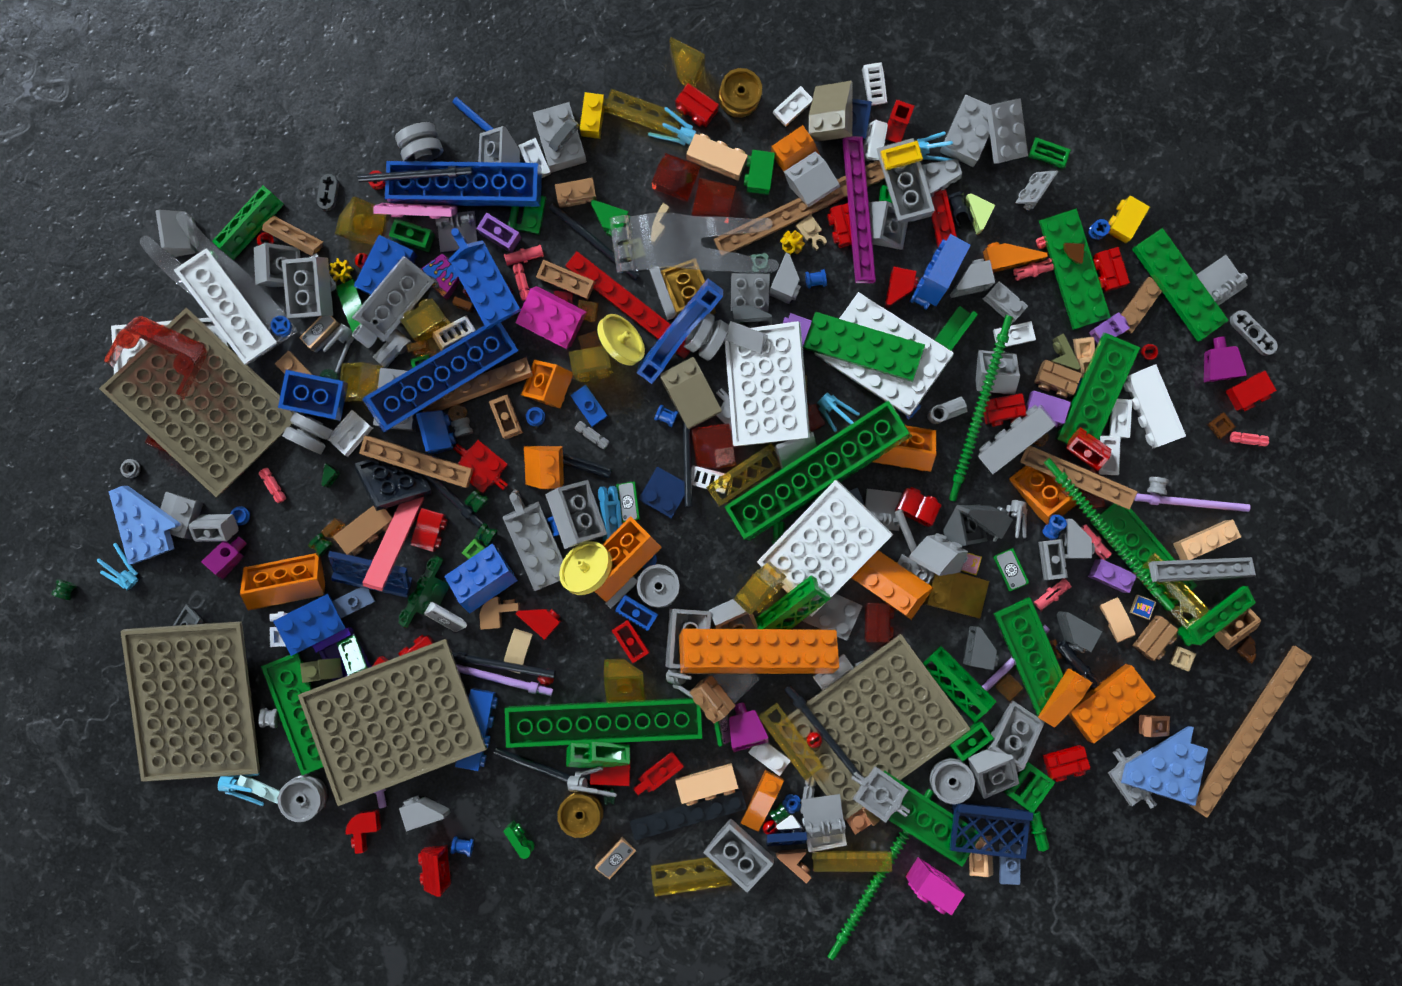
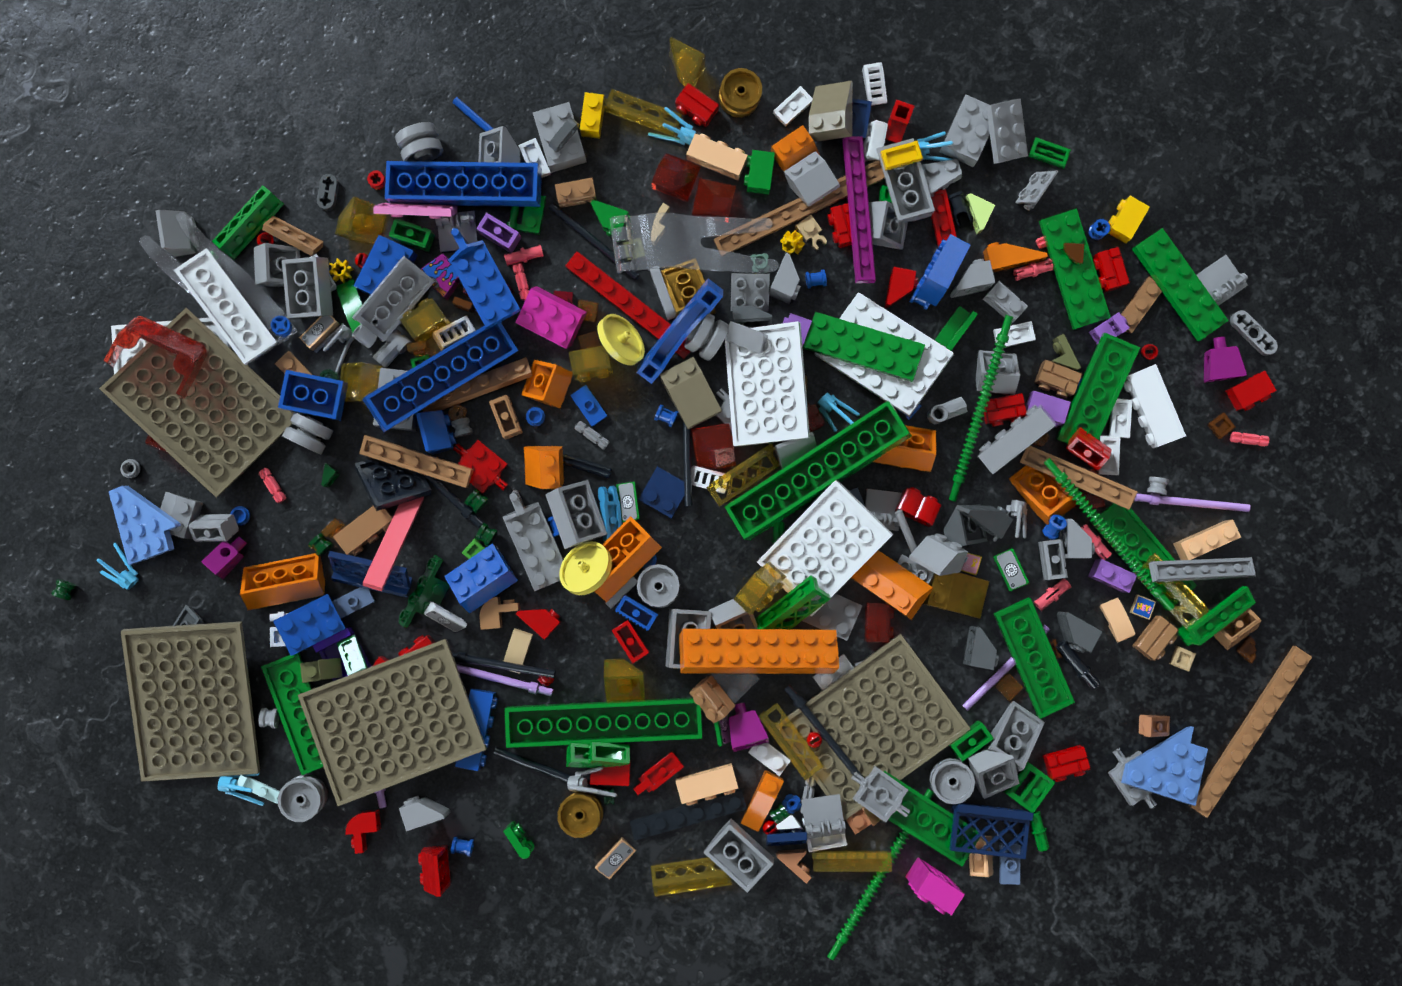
(349, 433): white plate -> none
(428, 530): red brick -> none
(451, 171): black bar -> none
(565, 279): medium nougat plate -> none
(677, 678): light grey plant -> none
(960, 681): green fence -> none
(1065, 697): orange slope -> none
(1084, 350): light nougat slope -> none
(1111, 703): orange brick -> none

